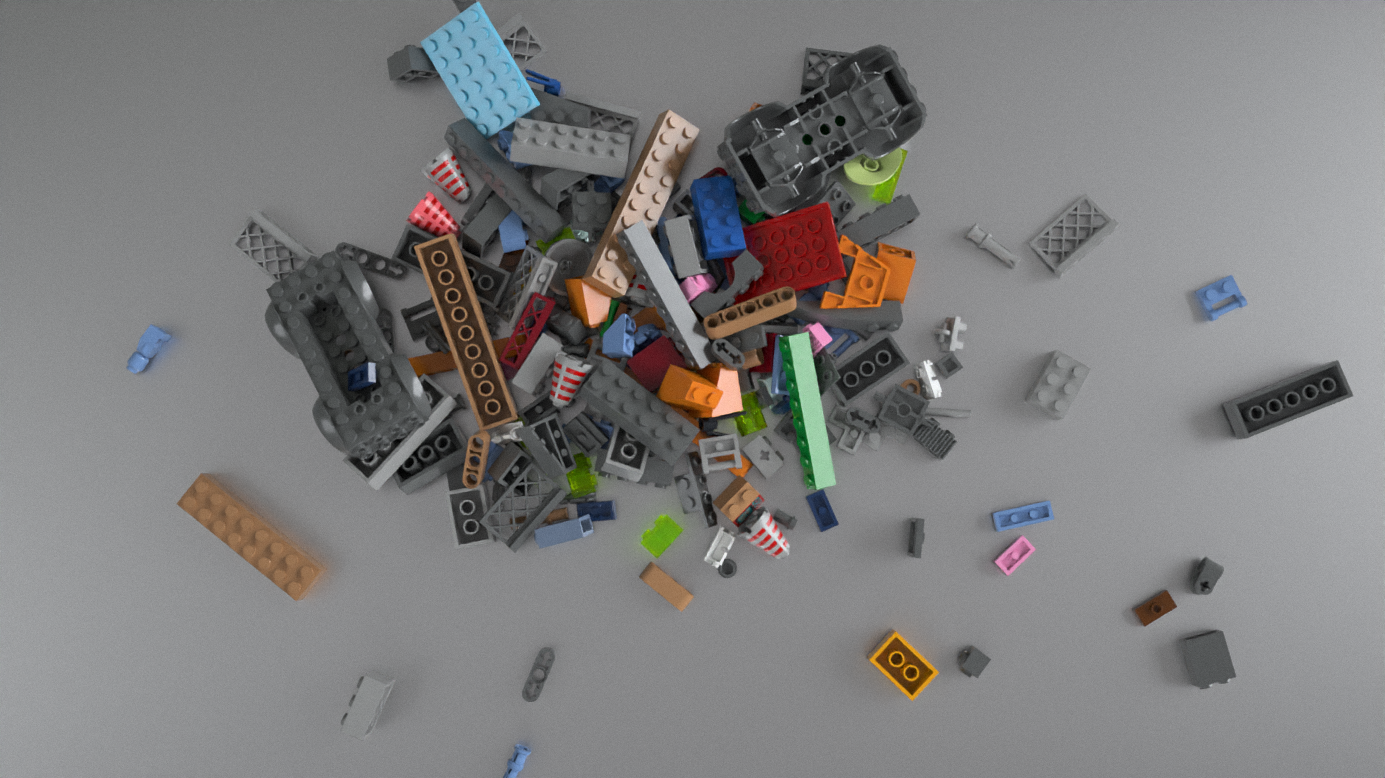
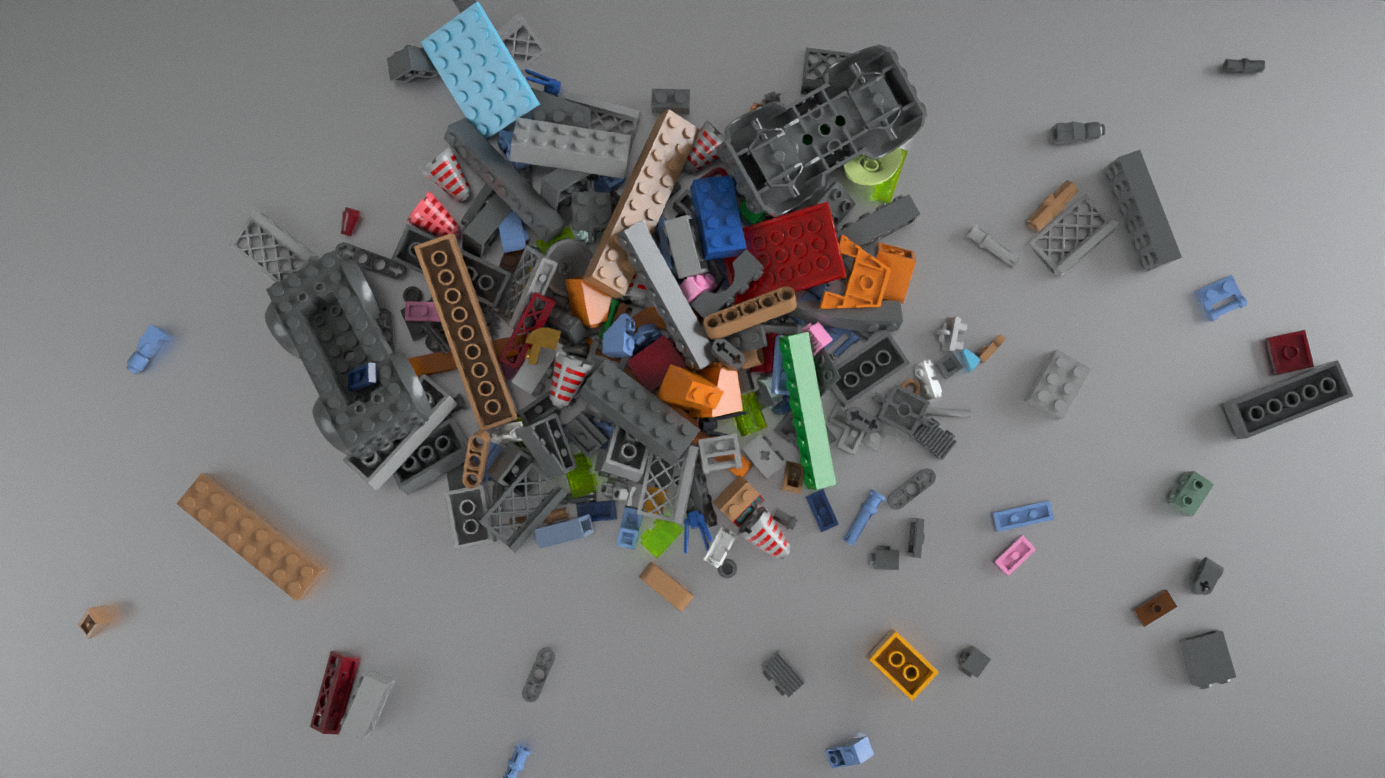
(94, 621): none -> medium nougat slope
(336, 694): none -> dark red fence
(350, 218): none -> dark red cone
(412, 294): none -> dark grey plate
(421, 312): none -> bright pink plate
(541, 338): none -> pearl gold brick
(618, 491): none -> light grey hips
(629, 528): none -> medium blue slope
(659, 499): none -> light orange brick
(674, 99): none -> dark grey brick
(683, 488): none -> light grey fence
(696, 520): none -> blue plant
(704, 148): none -> light grey cone
(771, 97): none -> dark grey plate
(783, 674): none -> dark grey brick
(792, 478): none -> medium nougat slope
(849, 752): none -> medium blue slope
(868, 509): none -> medium blue pin
(885, 558): none -> dark grey brick
(919, 476): none -> dark grey beam
(970, 359): none -> medium azure slope
(986, 351): none -> medium nougat plate
(1052, 205): none -> medium nougat piece
(1075, 131): none -> dark grey piece
(1143, 210): none -> dark grey brick
(1190, 493): none -> sand green brick
(1244, 65): none -> dark grey pin
(1289, 352): none -> dark red plate

